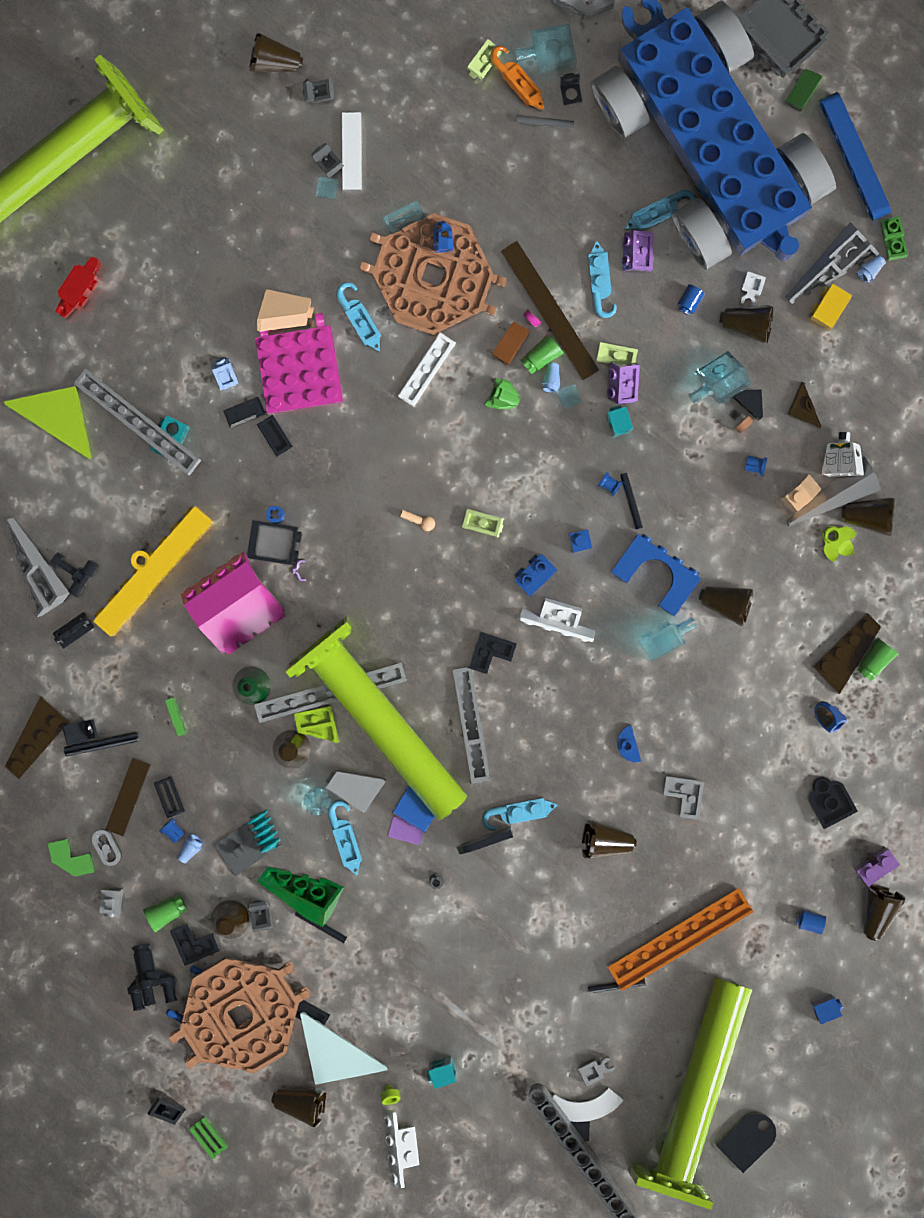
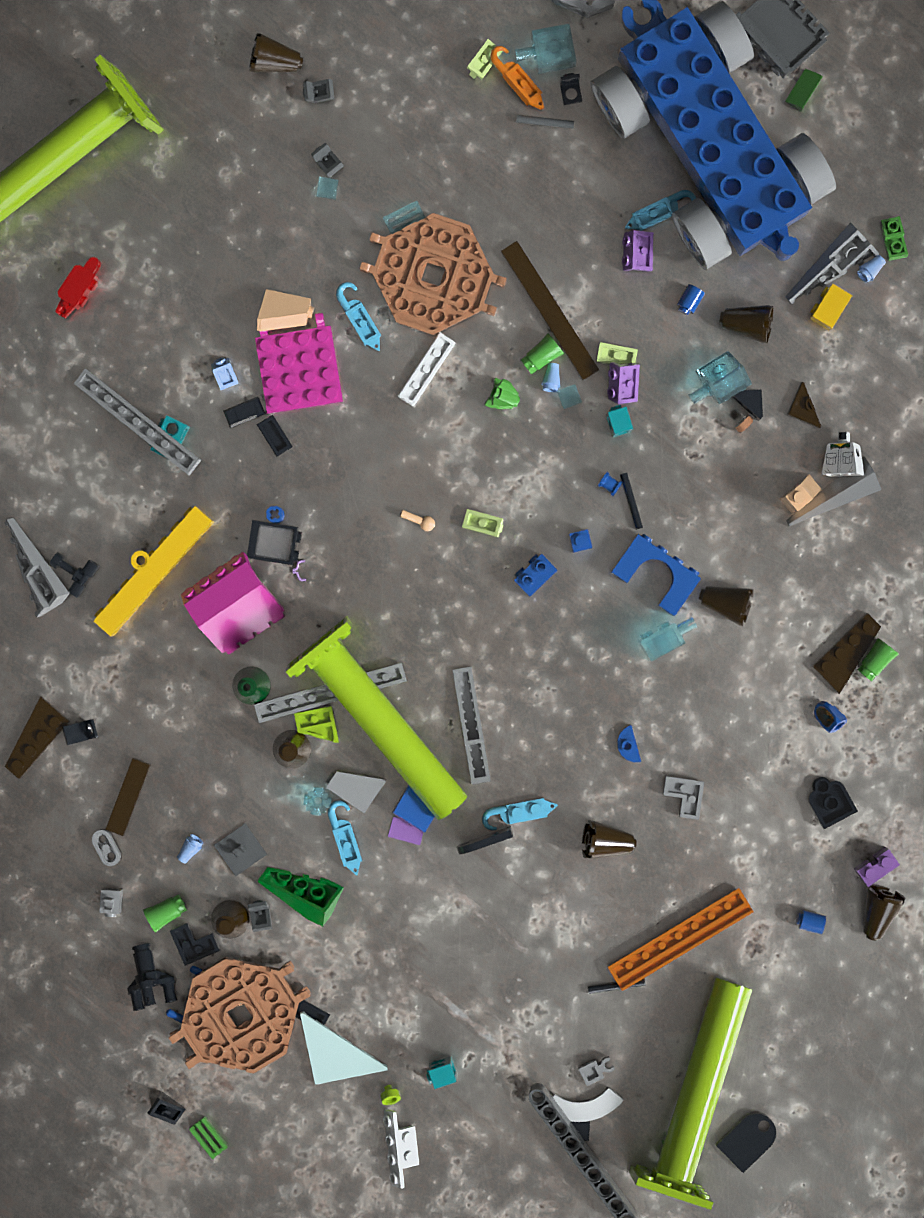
(58, 414): lime tile -> none
(62, 857): bright green tile -> none
(73, 630): black hinge -> none
(101, 744): black axle -> none
(172, 830): blue bush -> none
(176, 716): bright green tile -> none
(176, 794): black tile -> none
(264, 831): teal piece -> none
(301, 1104): dark brown cone -> none
(326, 929): black bar -> none
(352, 151): white tile -> none
(439, 877): dark grey pin -> none
(442, 237): blue rock -> none
(490, 646): black plate -> none
(510, 343): dark orange slope -> none
(531, 318): dark pink tile -> none
(560, 618): white bracket -> none
(600, 279): medium azure plate -> none
(752, 286): white plate -> none
(756, 465): blue bush -> none
(827, 1009): blue brick -> none
(840, 544): lime plate -> none
(855, 156): blue beam -> none
(871, 515): dark brown cone -> none

